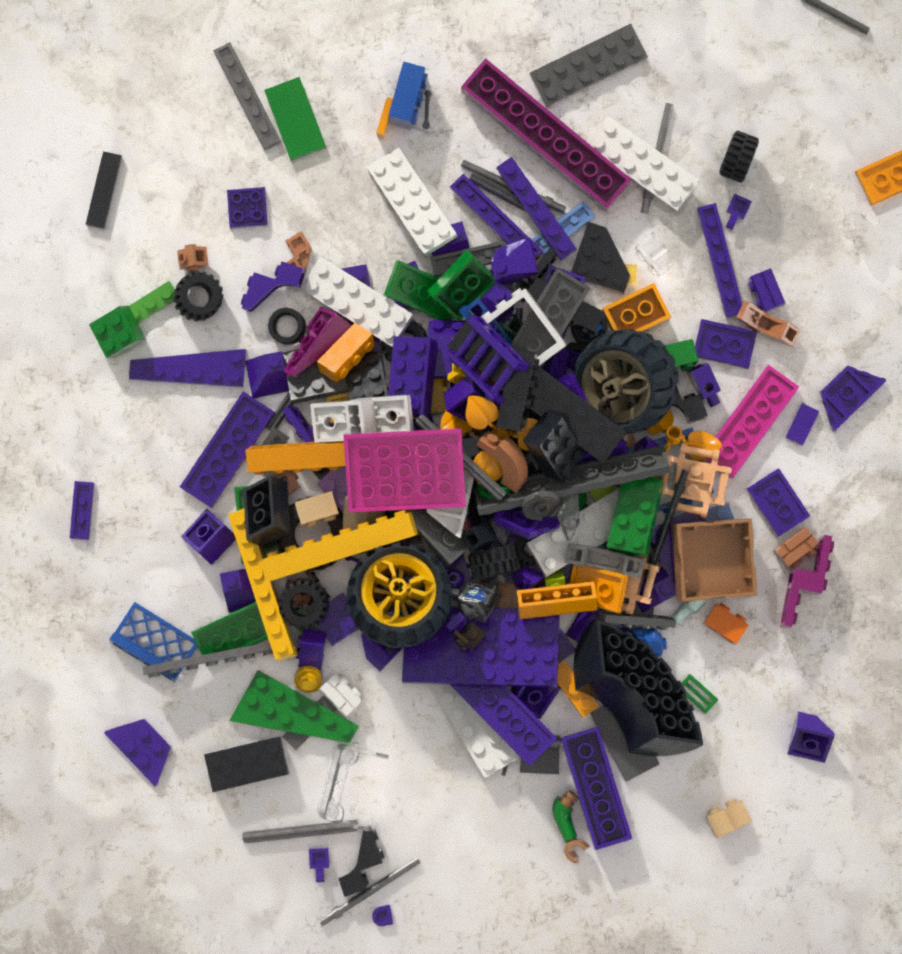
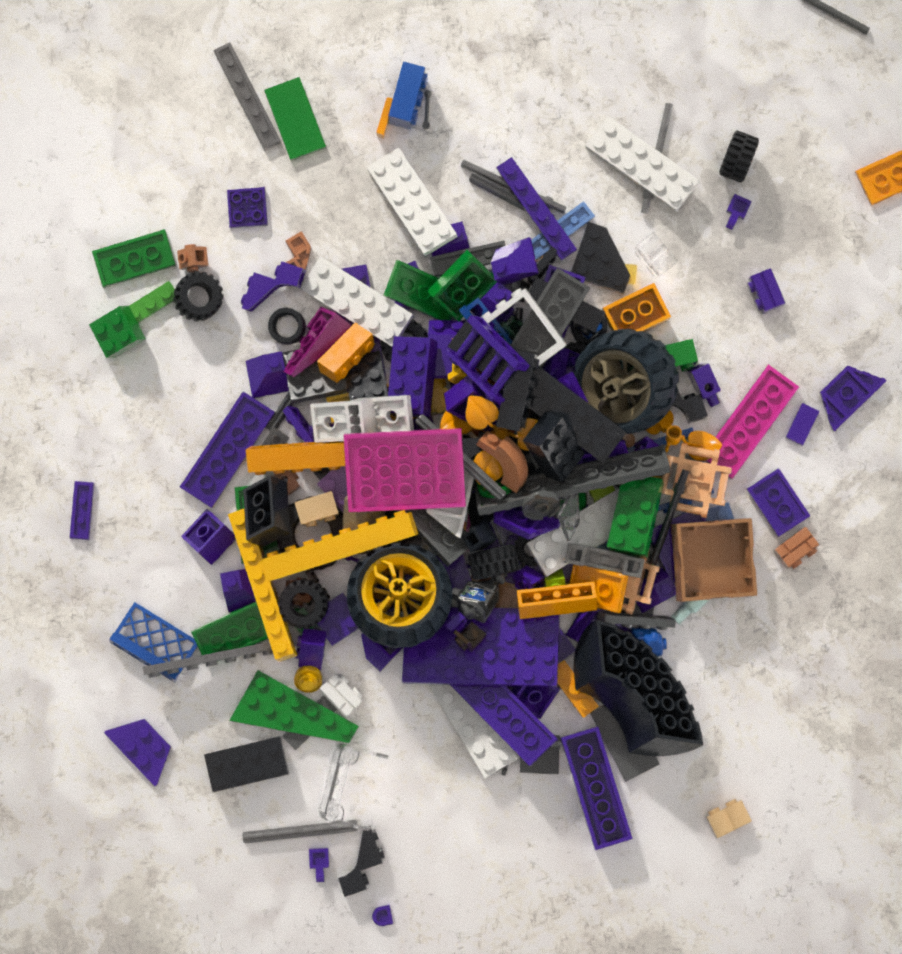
(103, 190): black tile -> none
(133, 258): none -> green tile
(208, 368): dark purple wing -> none
(337, 912): flat silver bar -> none
(460, 580): dark purple cone -> none
(490, 213): dark purple plate -> none
(545, 135): magenta brick -> none
(562, 815): piece -> none
(588, 65): dark grey plate -> none
(693, 700): green tile -> none
(720, 259): dark purple plate -> none
(725, 343): dark purple tile -> none
(725, 623): orange brick -> none
(767, 325): nougat arch -> none
(807, 581): magenta bracket -> none
(810, 738): dark purple slope -> none

